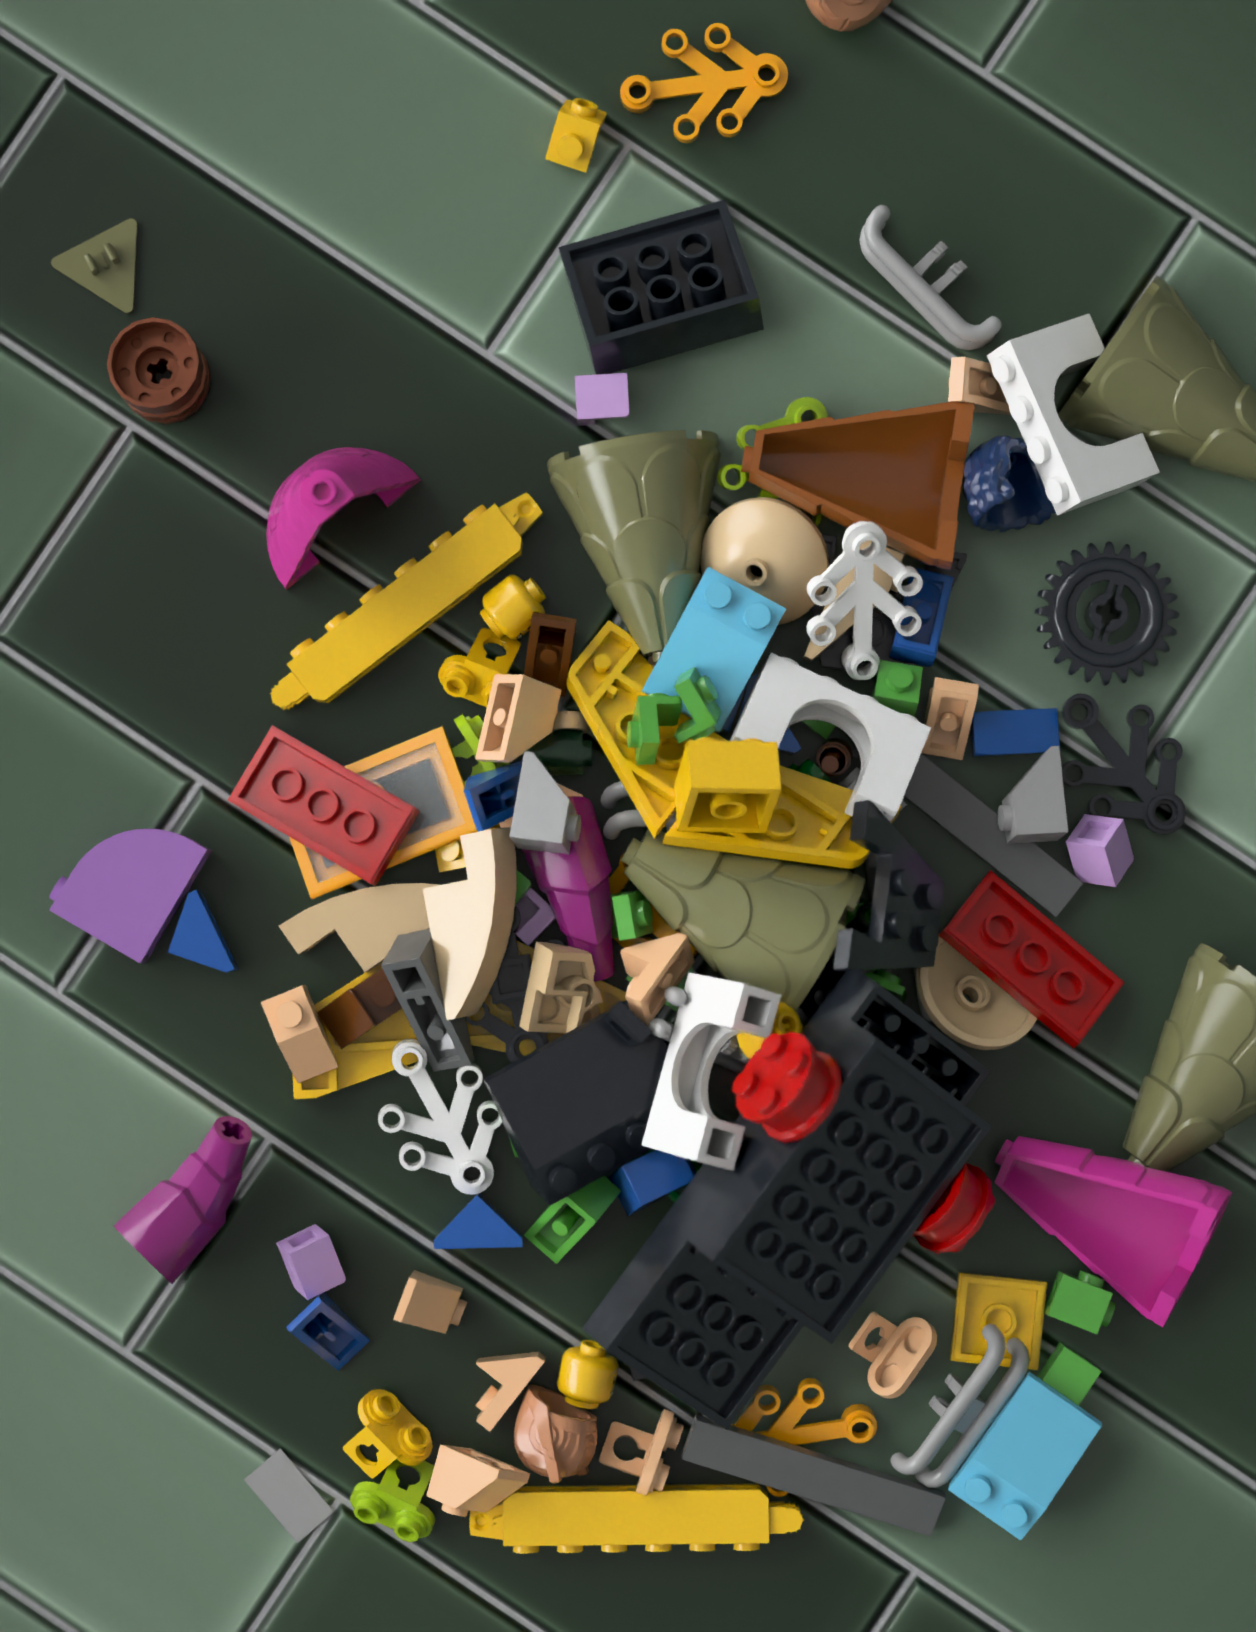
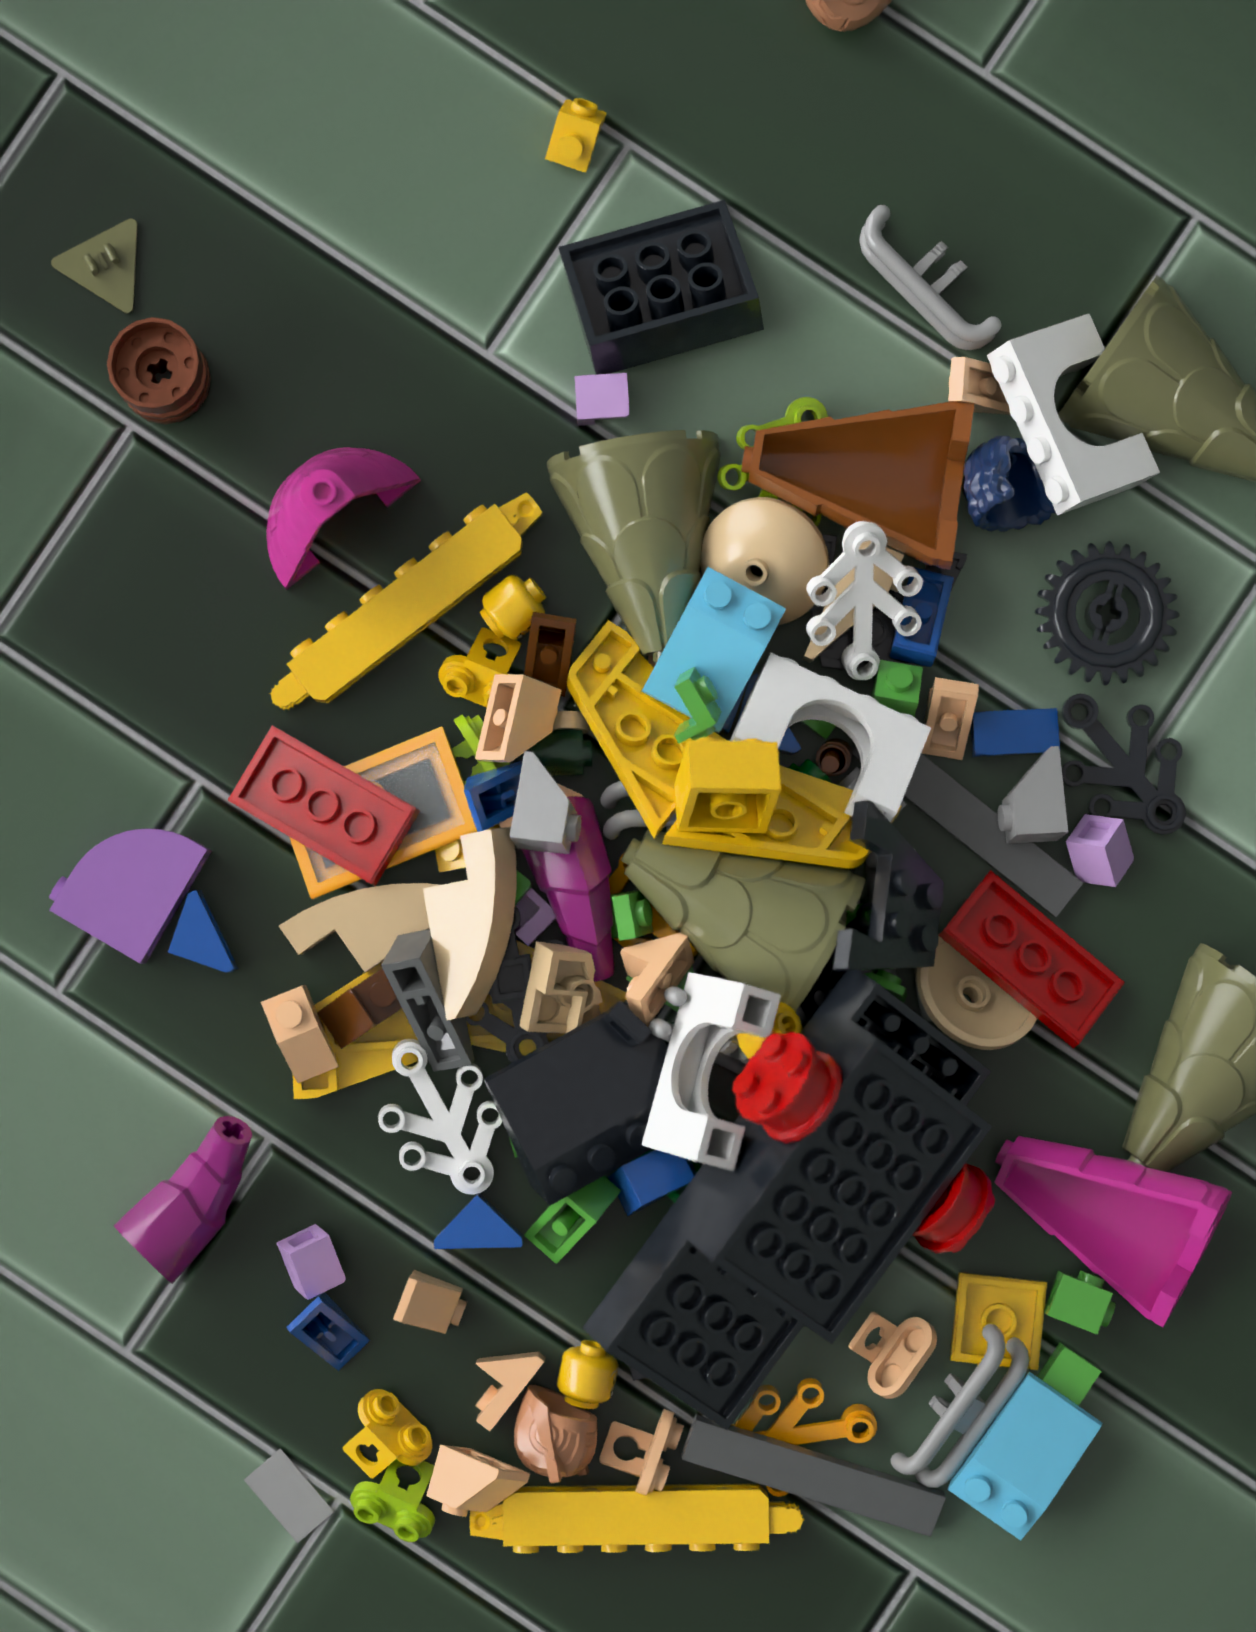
(649, 714): bright green bracket -> none
(711, 82): light orange plant -> none

